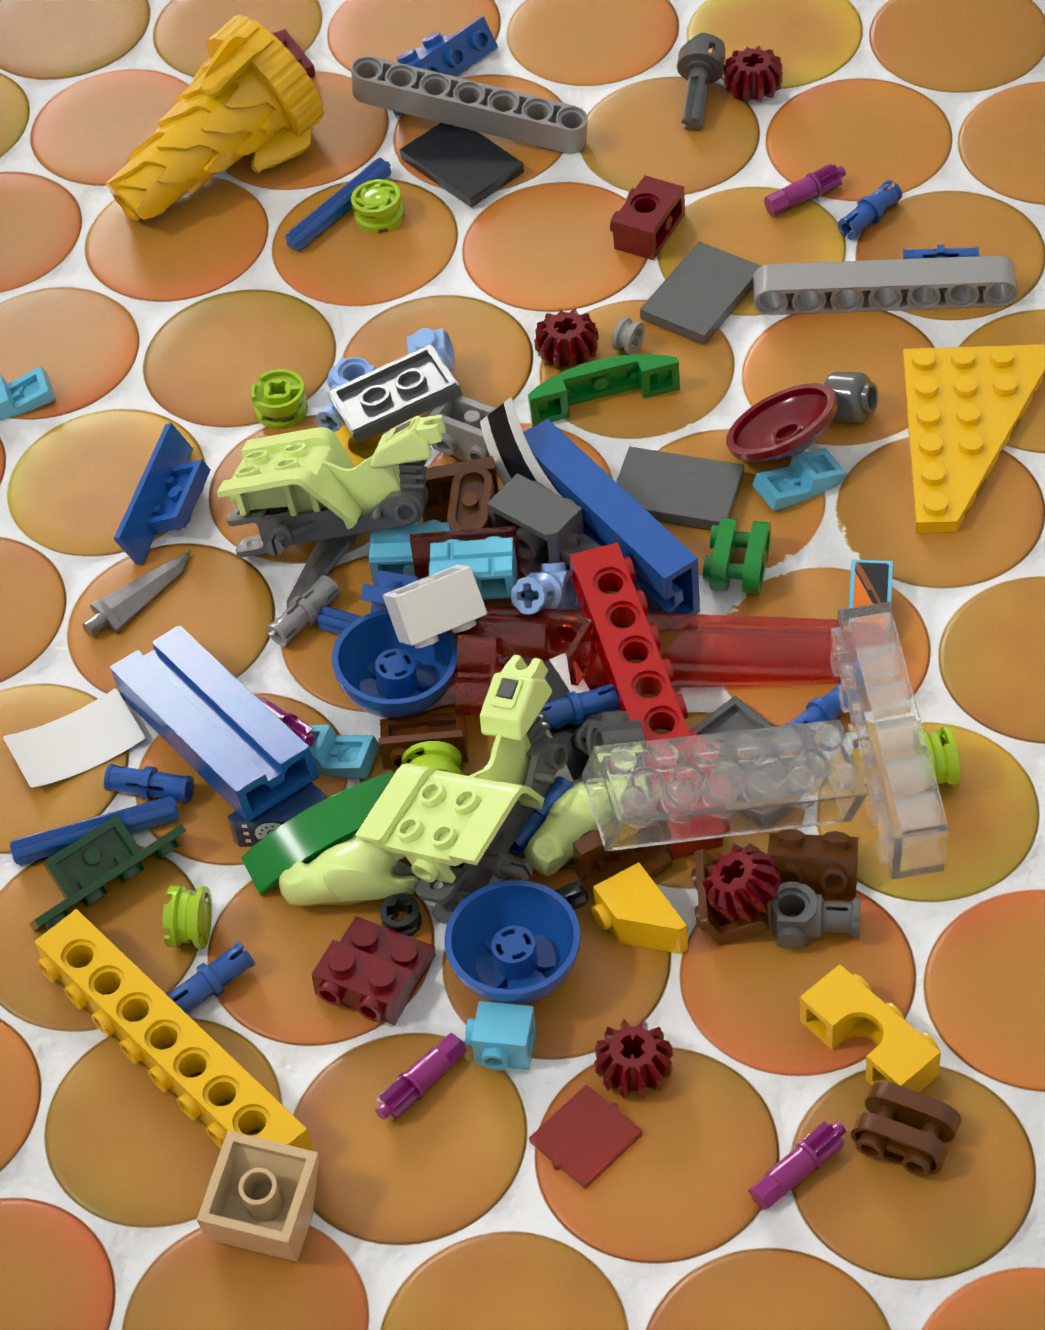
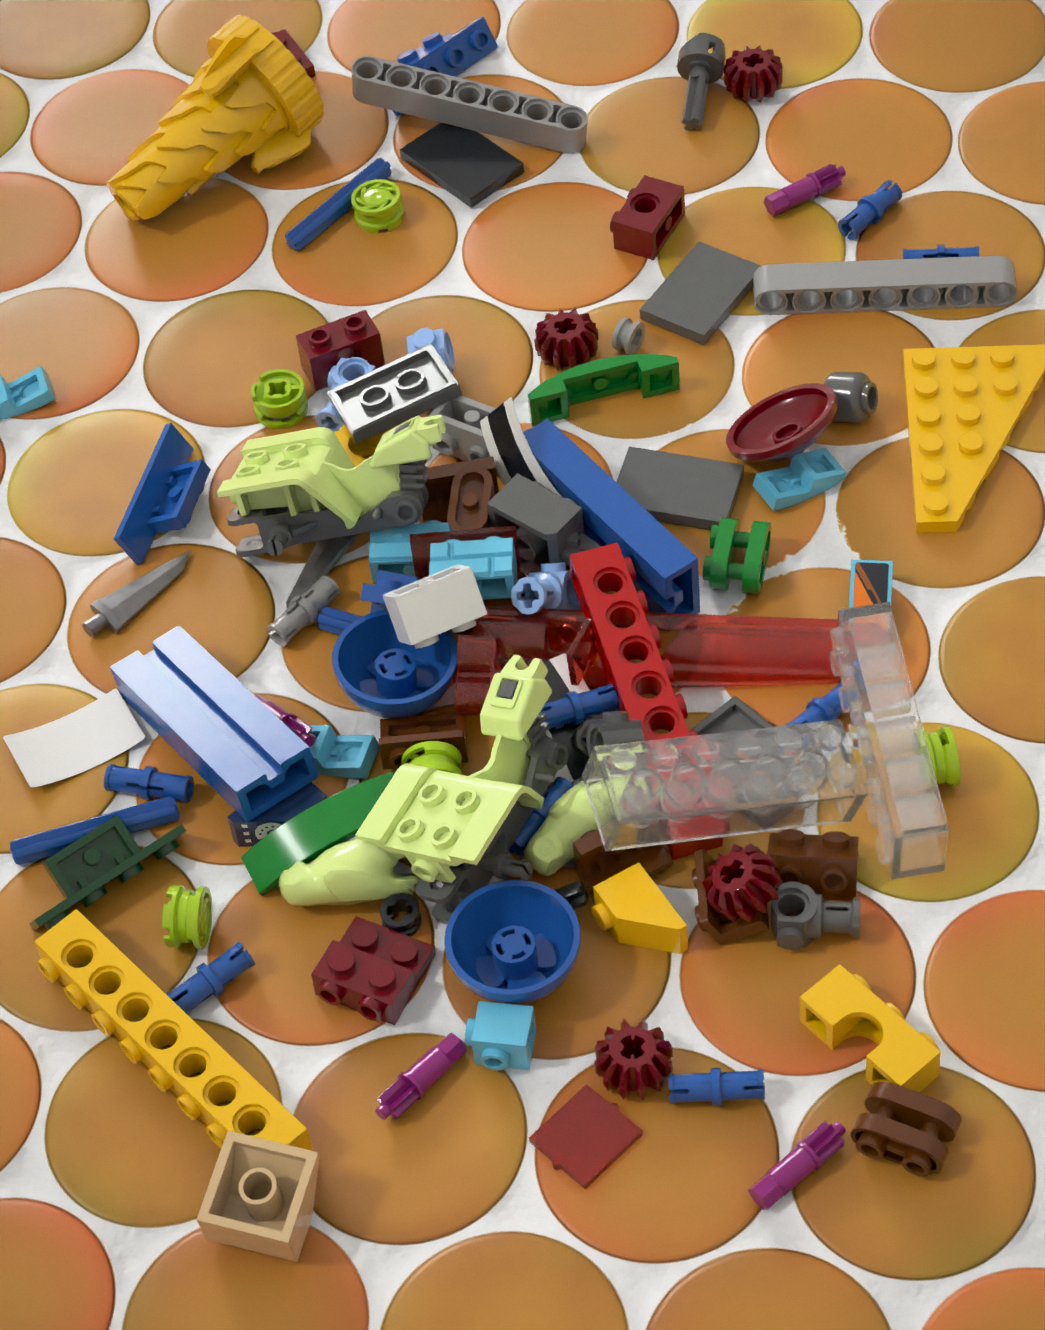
(339, 339): none -> dark red brick
(716, 1086): none -> blue pin

